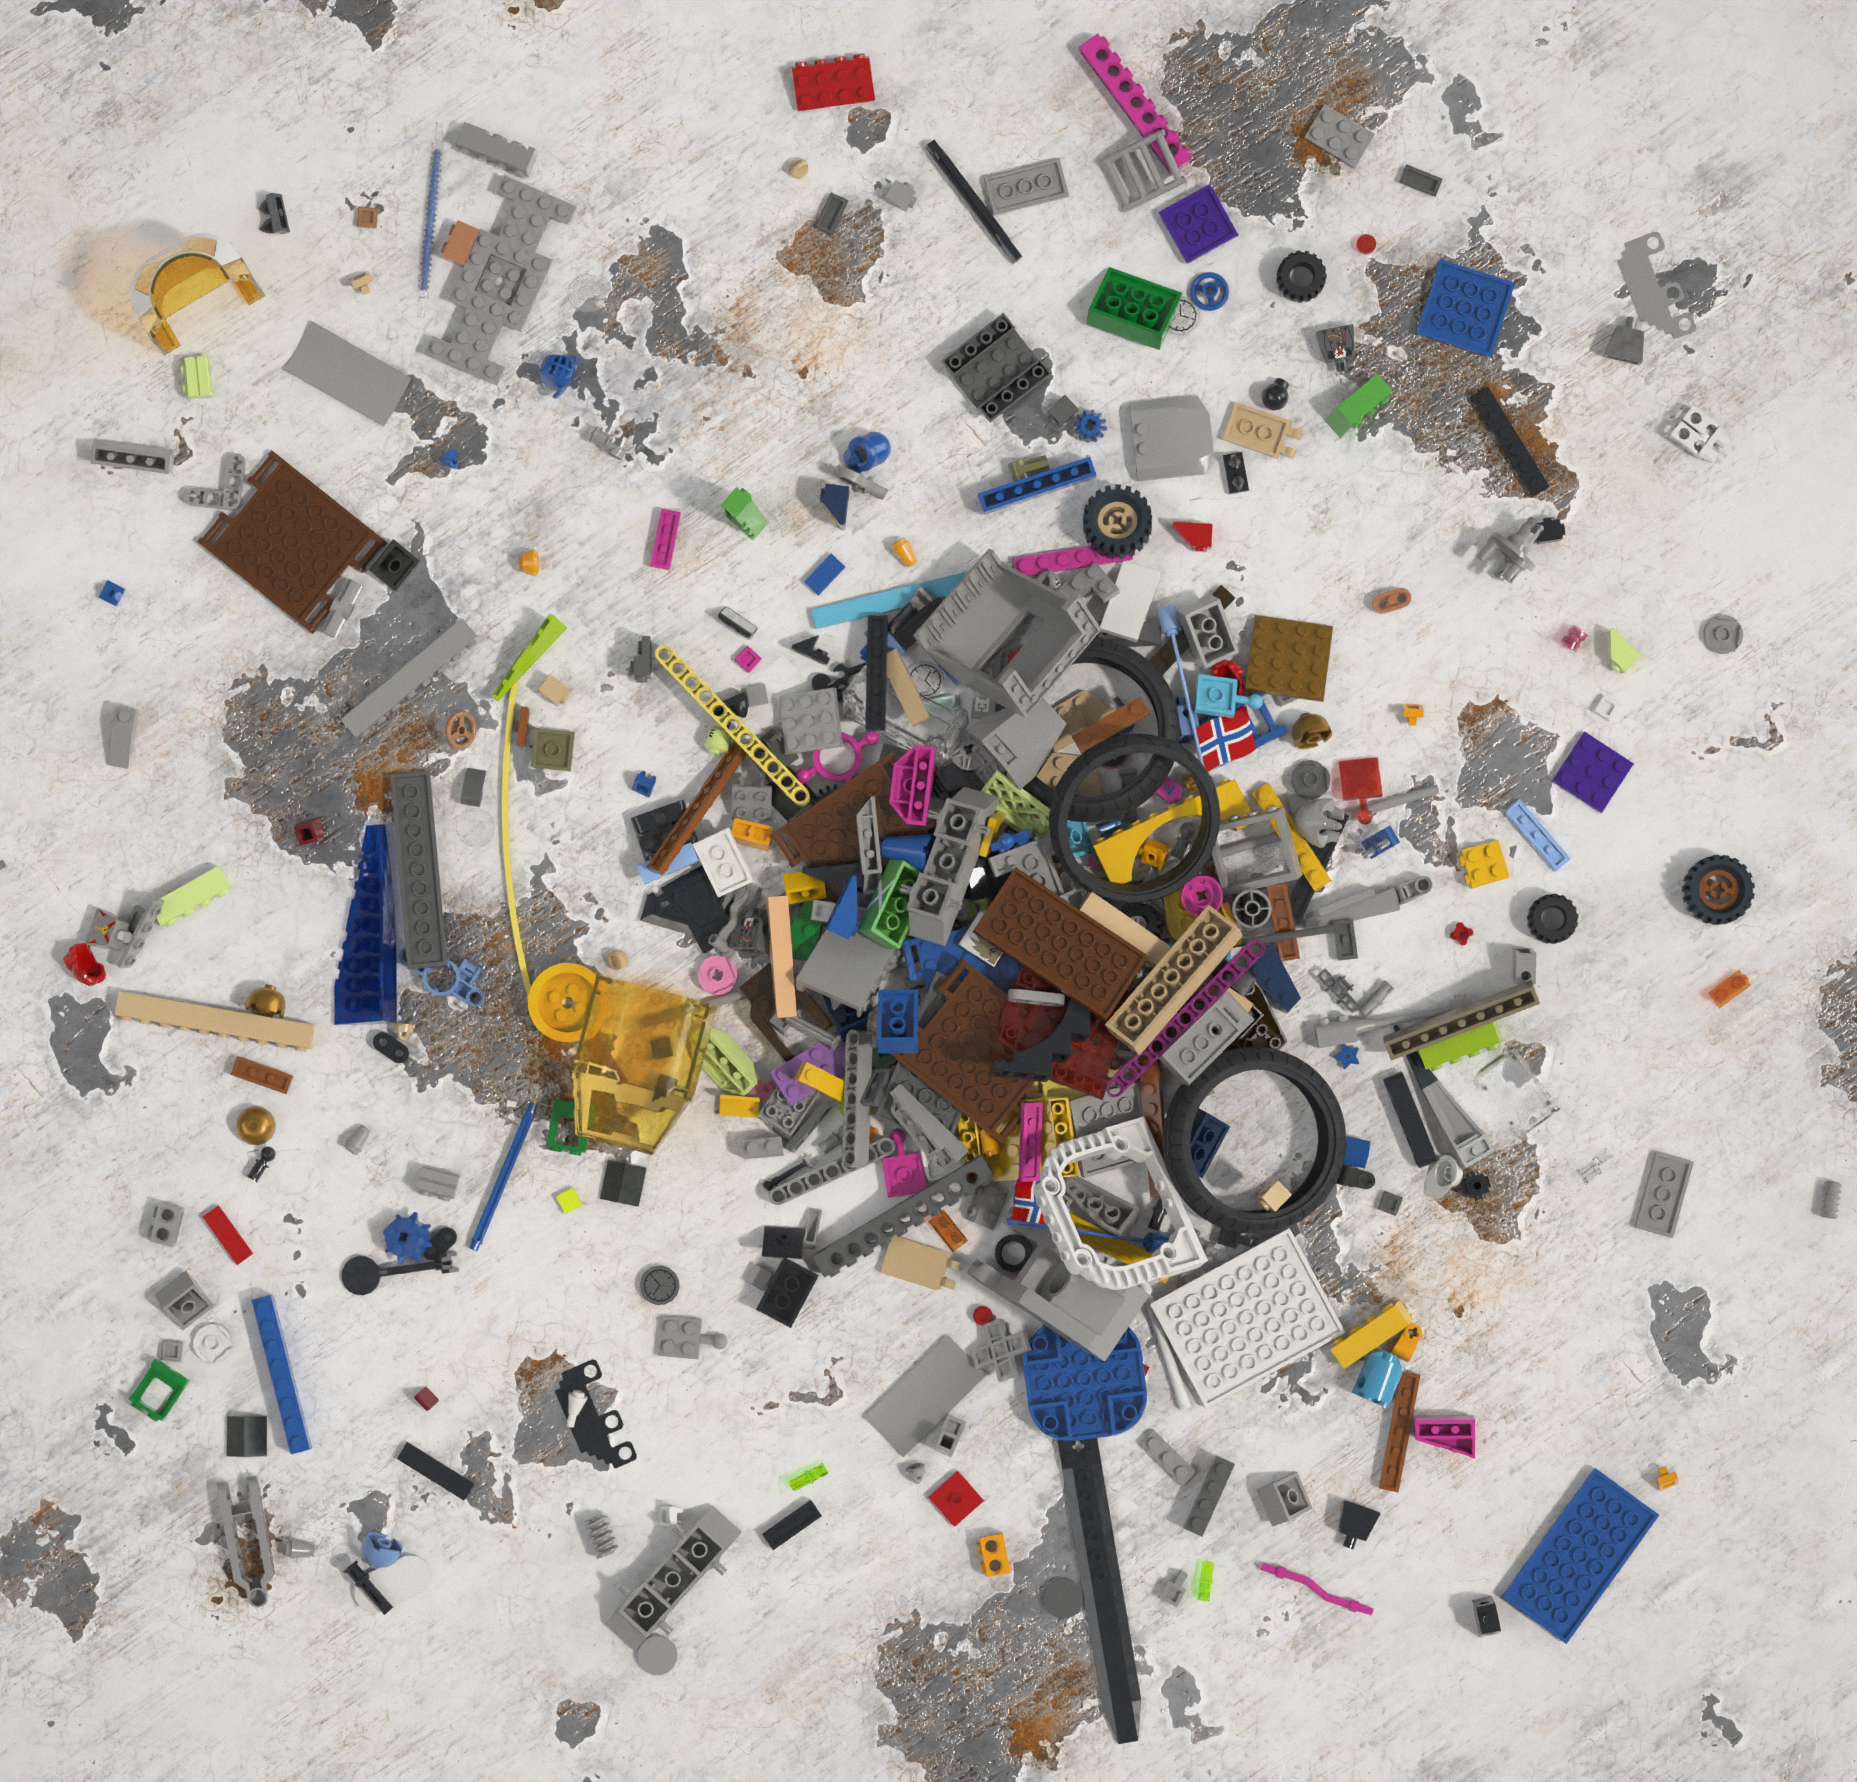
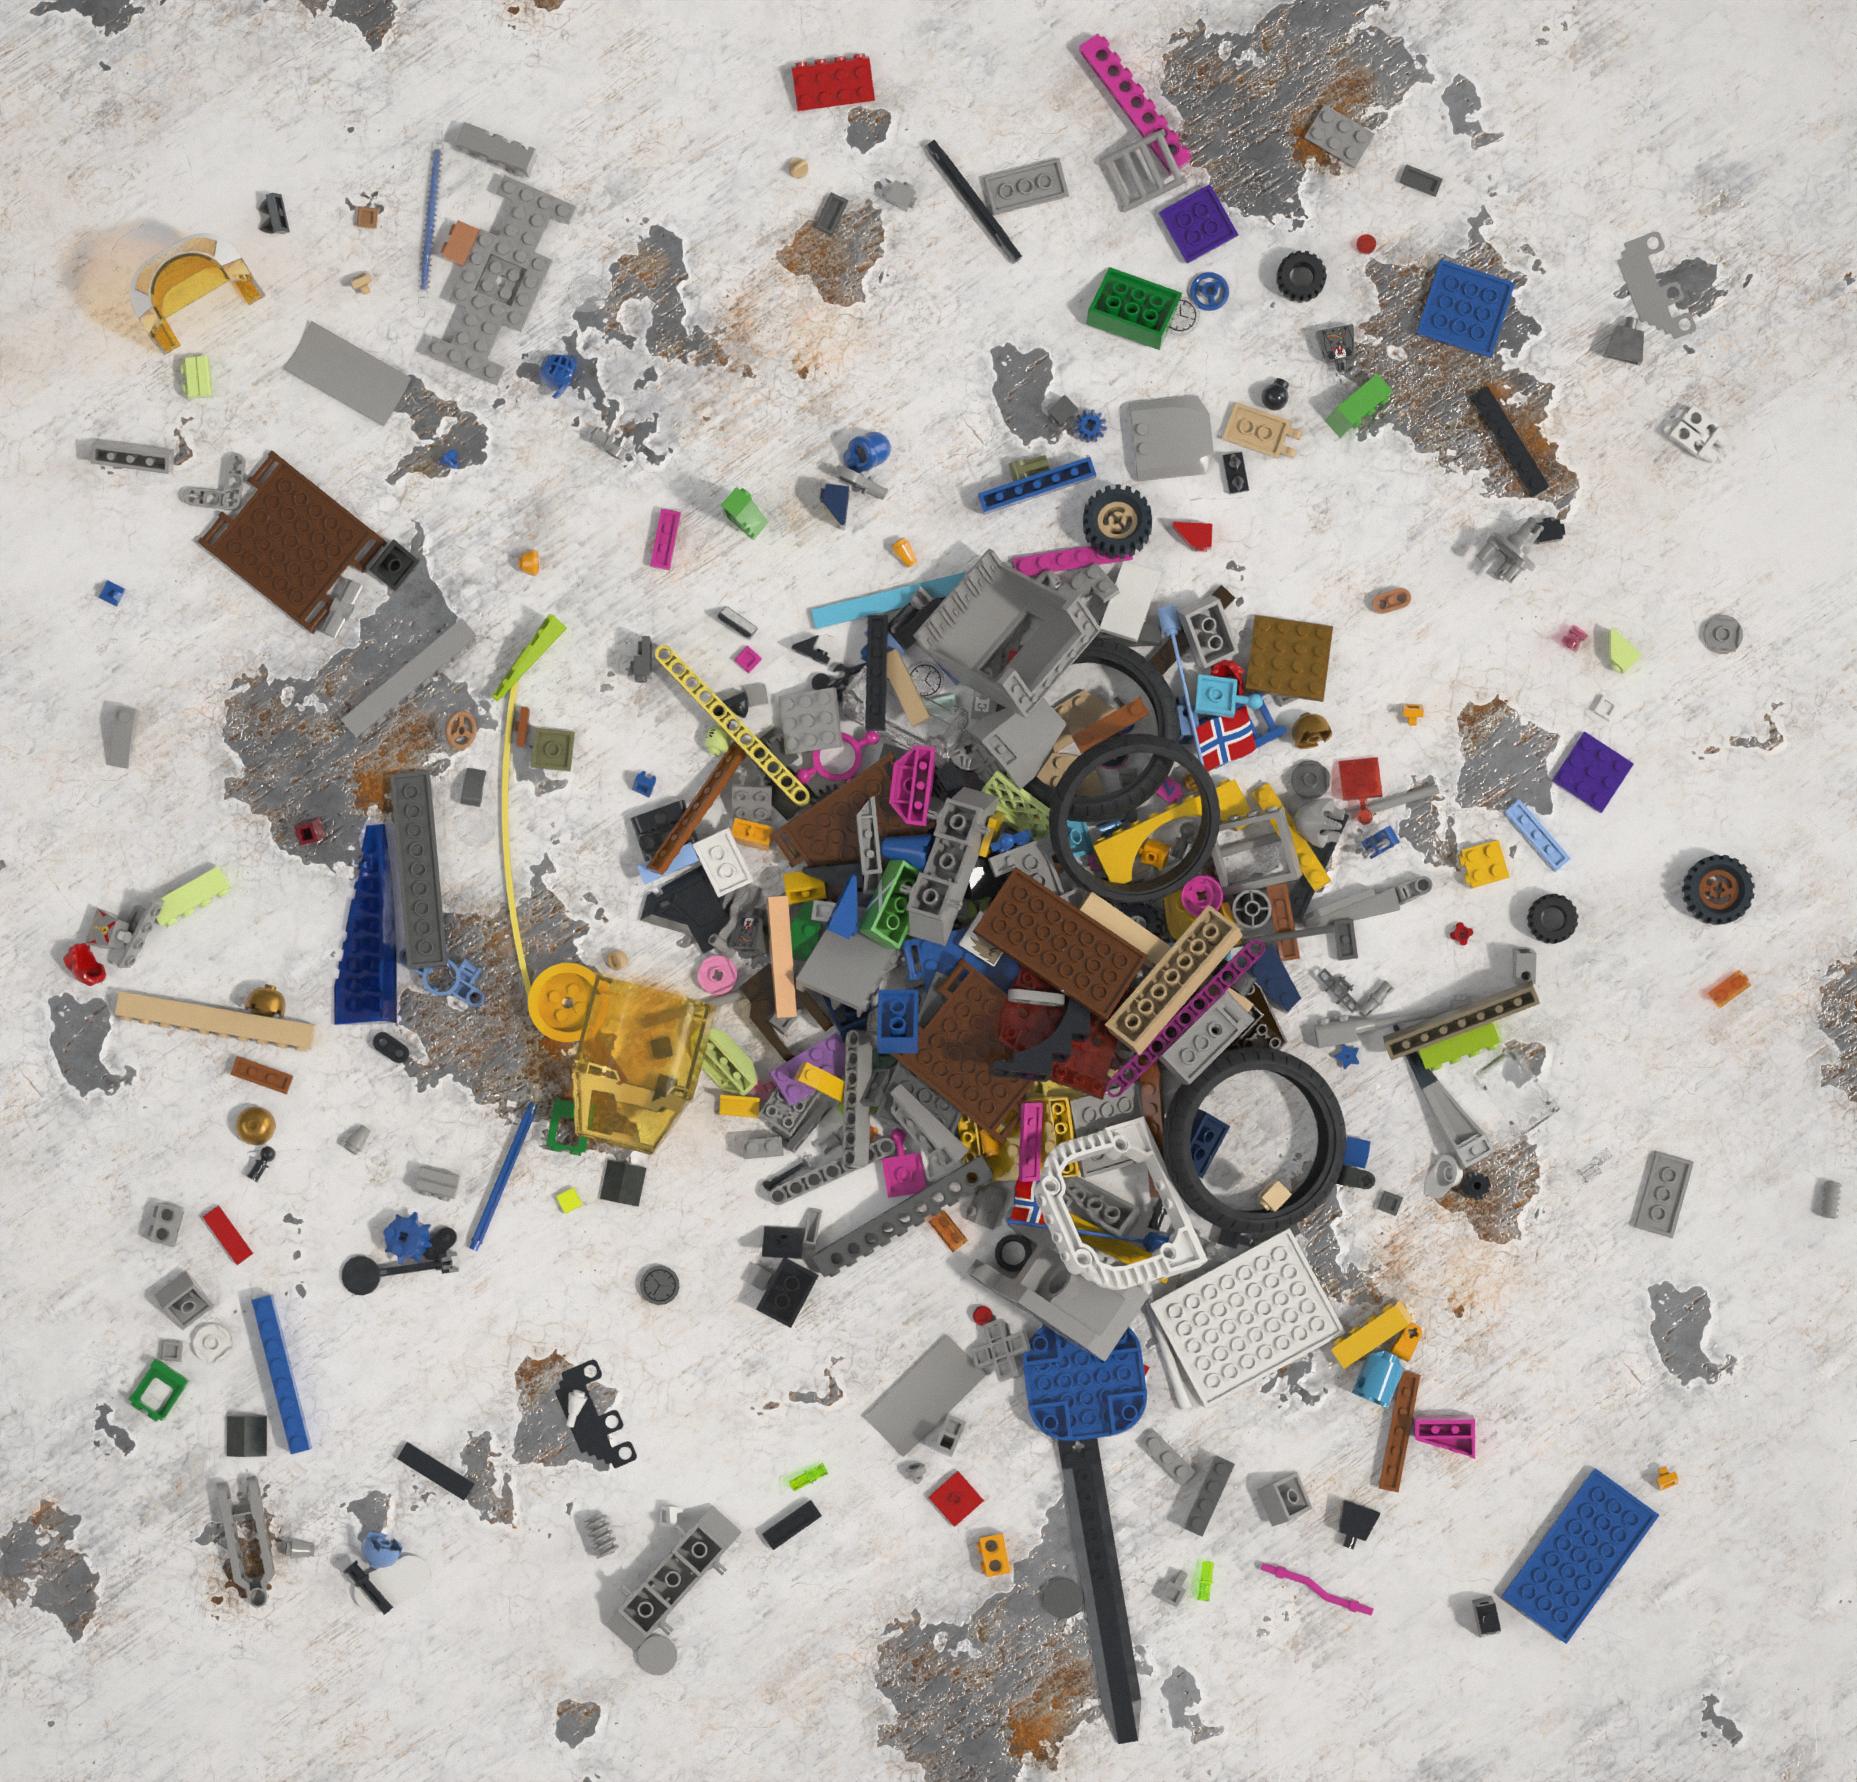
(403, 1027): tan tile -> none
(426, 1399): dark red slope -> none
(554, 690): tan brick -> none
(683, 1338): light grey plate -> none
(814, 1031): light grey axle -> none
(824, 574): blue tile -> none
(918, 1263): tan tile -> none
(995, 368): dark grey slope -> none
(1410, 1119): black beam -> none

